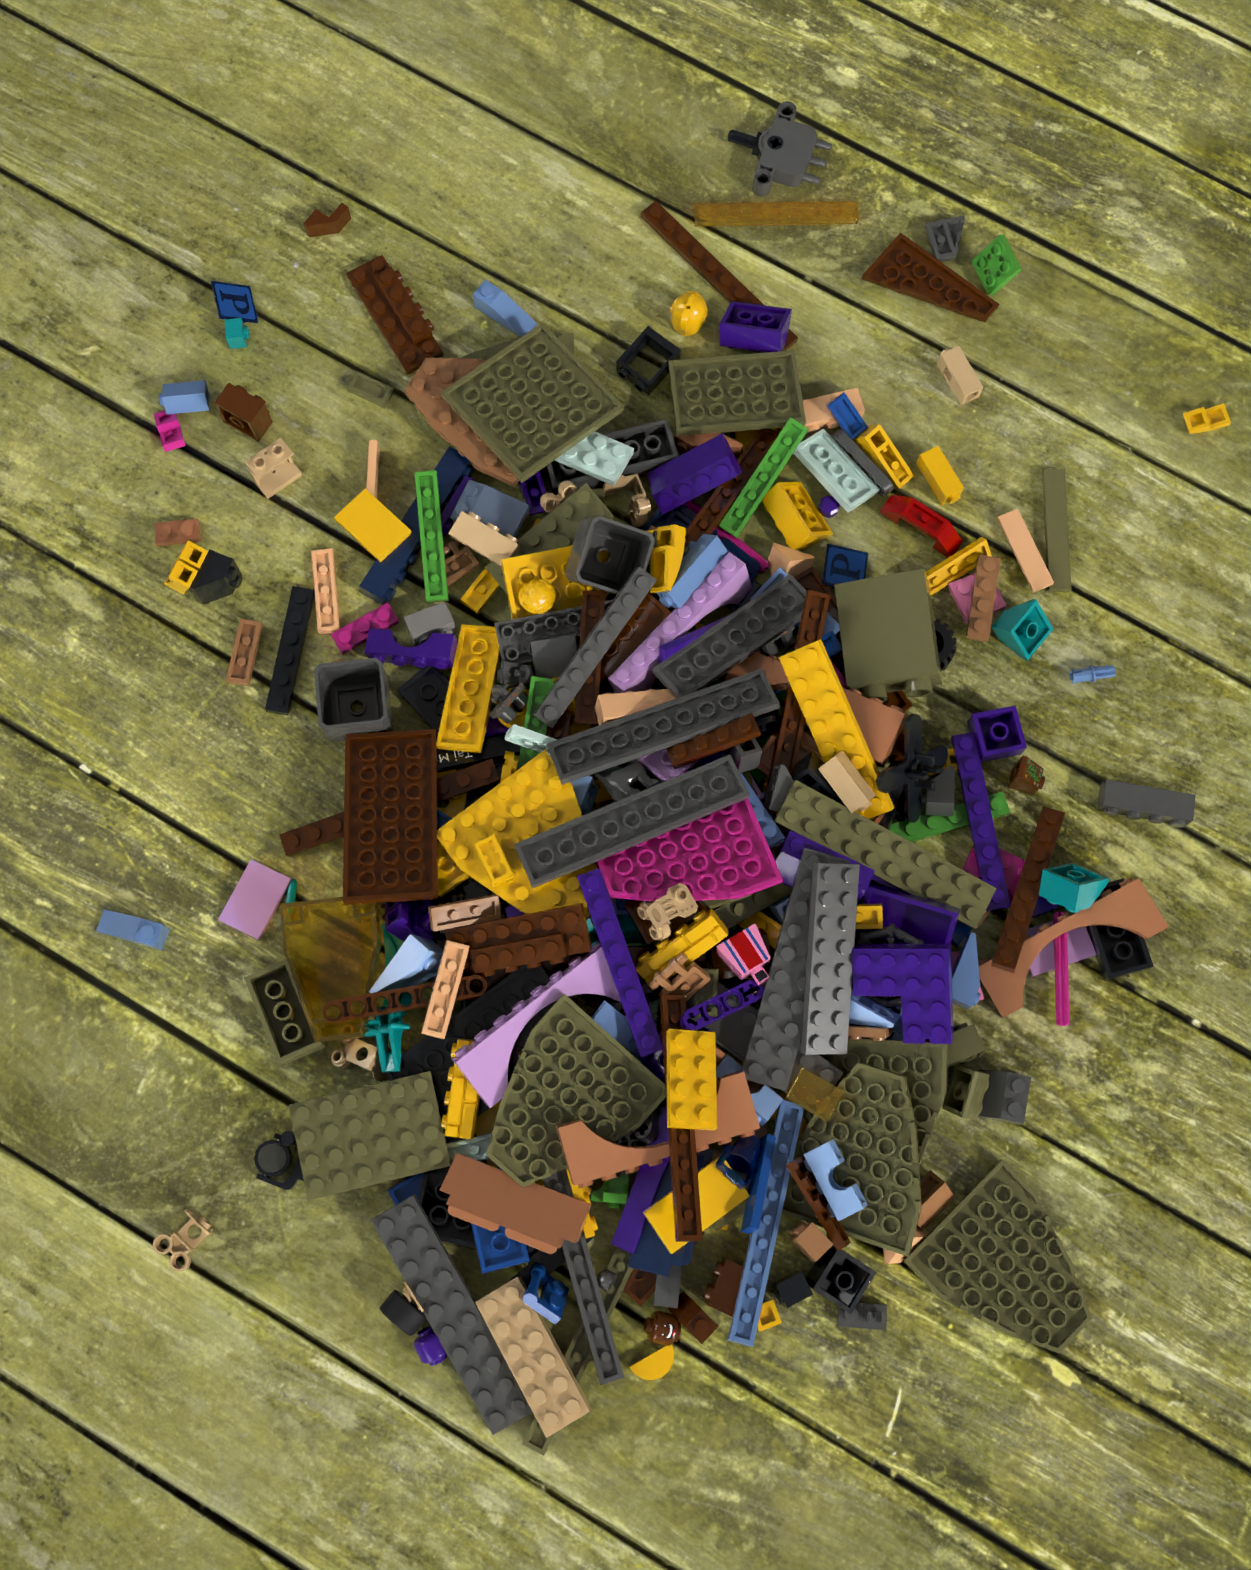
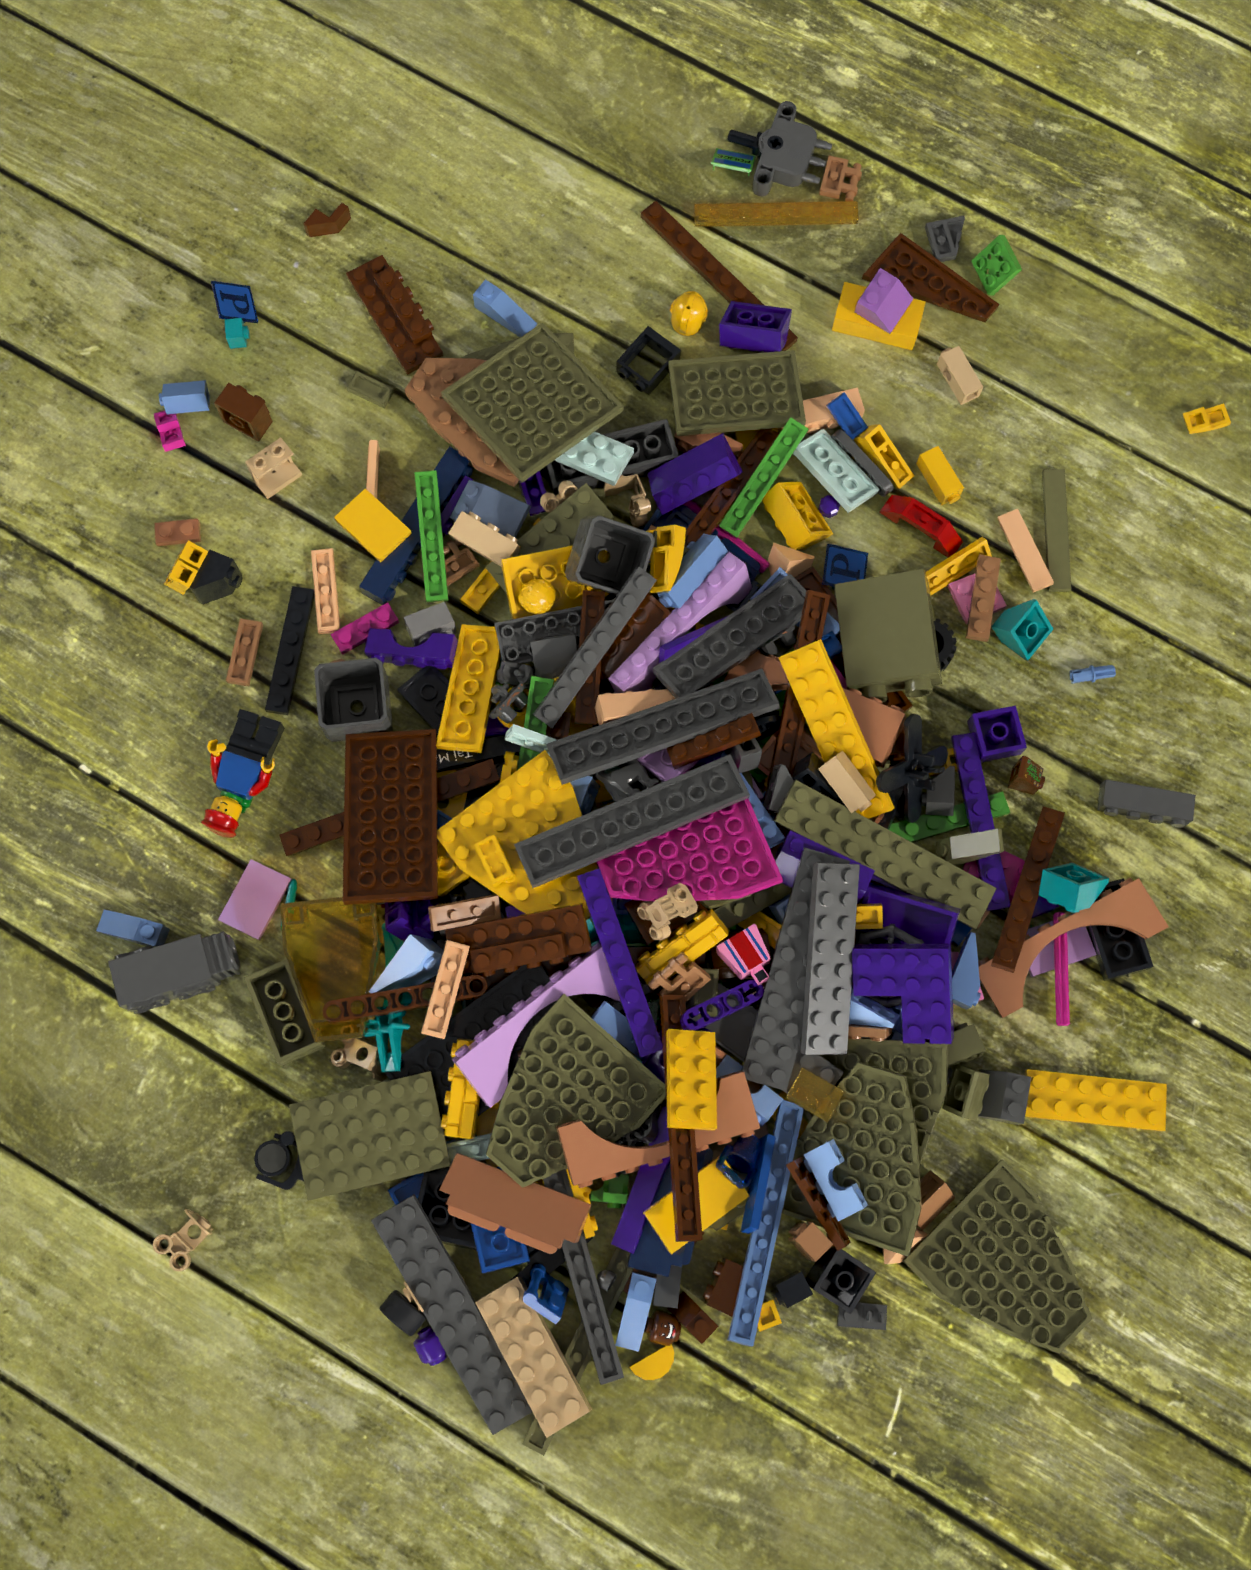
(173, 970): none -> dark grey piece
(241, 769): none -> piece
(635, 1311): none -> medium blue slope
(733, 160): none -> piece
(834, 176): none -> medium nougat plate
(850, 323): none -> yellow brick
(884, 301): none -> medium lavender slope
(970, 846): none -> slope
(1096, 1100): none -> yellow plate

